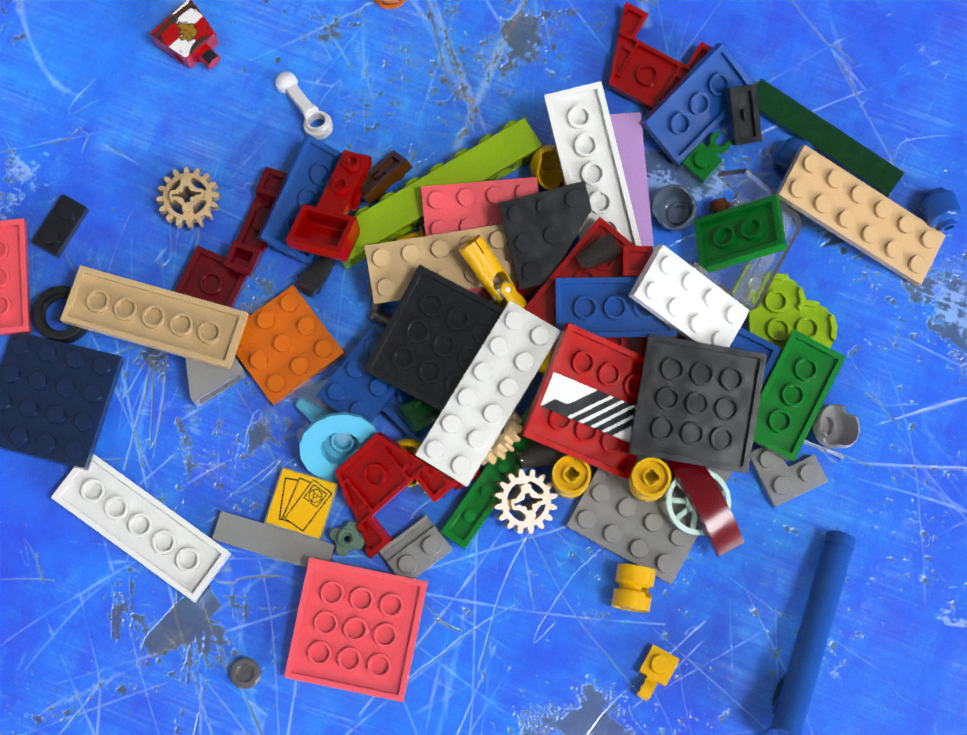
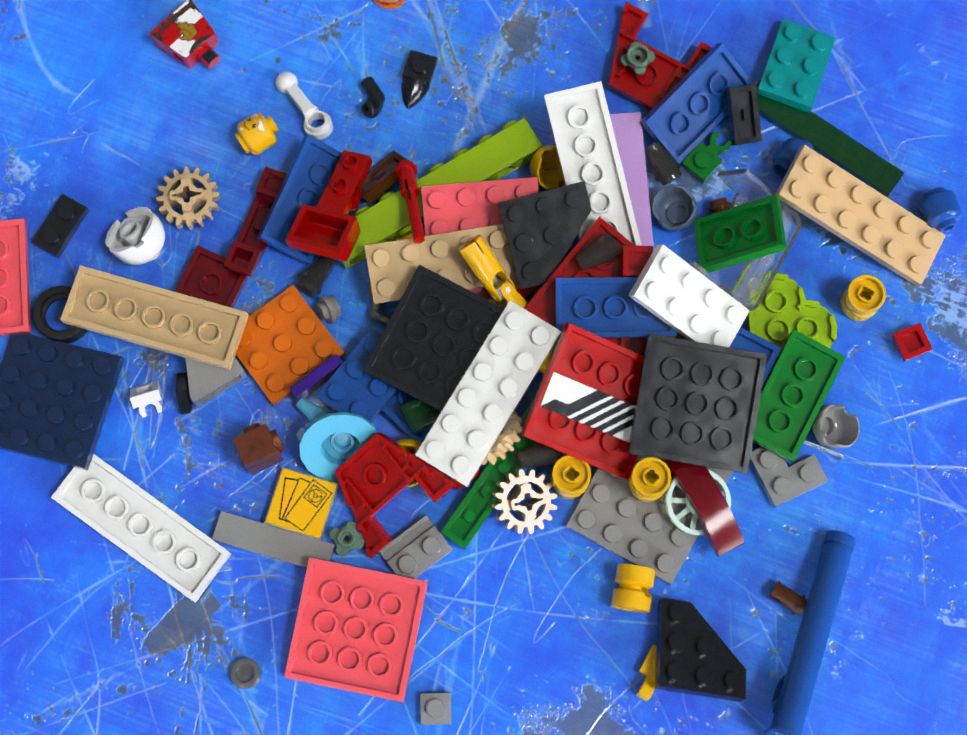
(136, 237): none -> white cylinder
(146, 394): none -> white tile
(182, 393): none -> black tile
(257, 133): none -> yellow head
(259, 447): none -> copper brick
(316, 378): none -> dark purple tile
(328, 308): none -> light grey plate
(374, 100): none -> black arm
(406, 172): none -> red pin
(417, 77): none -> black plate
(435, 708): none -> light grey plate
(637, 49): none -> sand green plate
(662, 164): none -> clear smoke cone
(693, 655): none -> black plate
(789, 598): none -> reddish brown pin
(796, 65): none -> teal plate
(863, 298): none -> yellow wheel
(911, 342): none -> red plate

